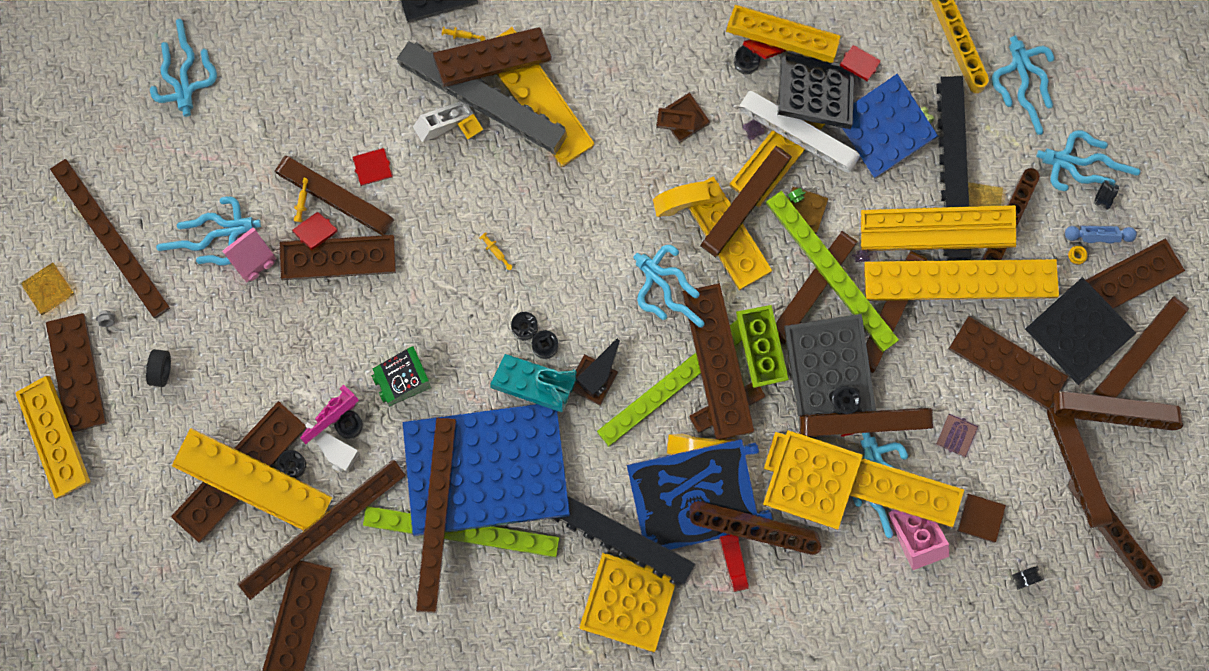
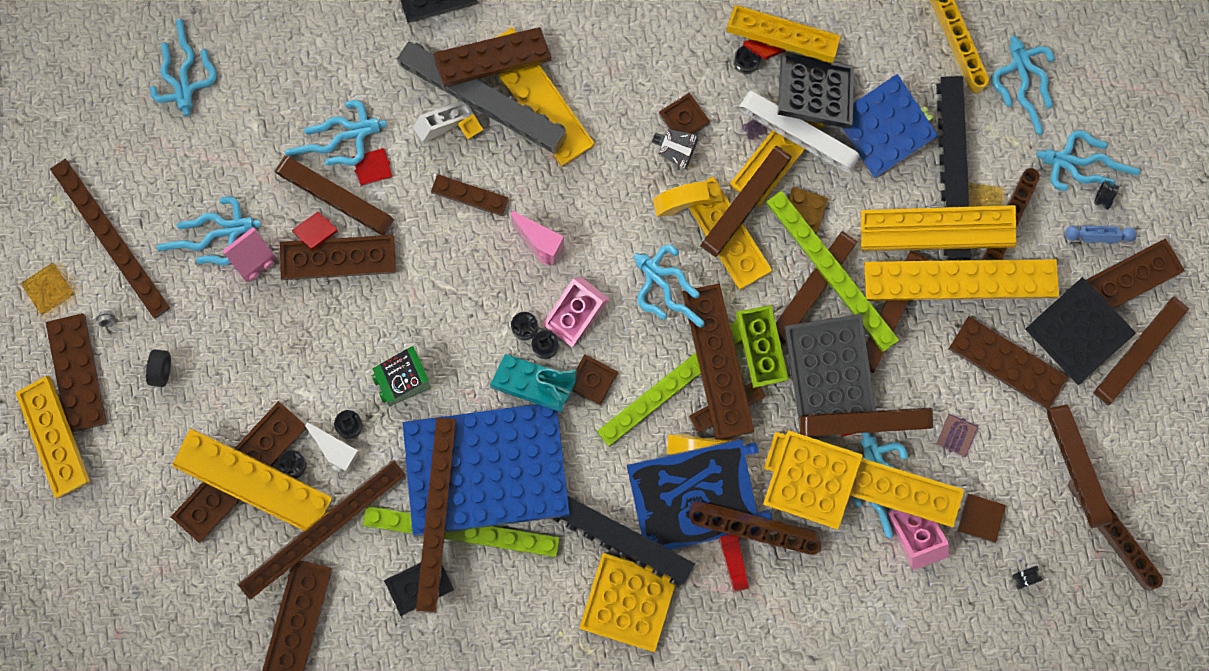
(300, 207): yellow piece -> none
(331, 413): dark pink wing -> none
(357, 129): none -> medium azure plant
(404, 588): none -> black tile
(461, 34): yellow piece -> none
(469, 195): none -> reddish brown plate
(495, 250): yellow piece -> none
(541, 240): none -> bright pink slope
(576, 311): none -> bright pink slope
(596, 375): black slope -> none
(676, 120): reddish brown plate -> none
(676, 146): none -> torso
(796, 195): bright green plate -> none
(853, 395): black wheel -> none
(860, 63): piece -> none
(862, 256): clear purple plate -> none
(1081, 251): yellow plate -> none
(1117, 411): reddish brown beam -> none

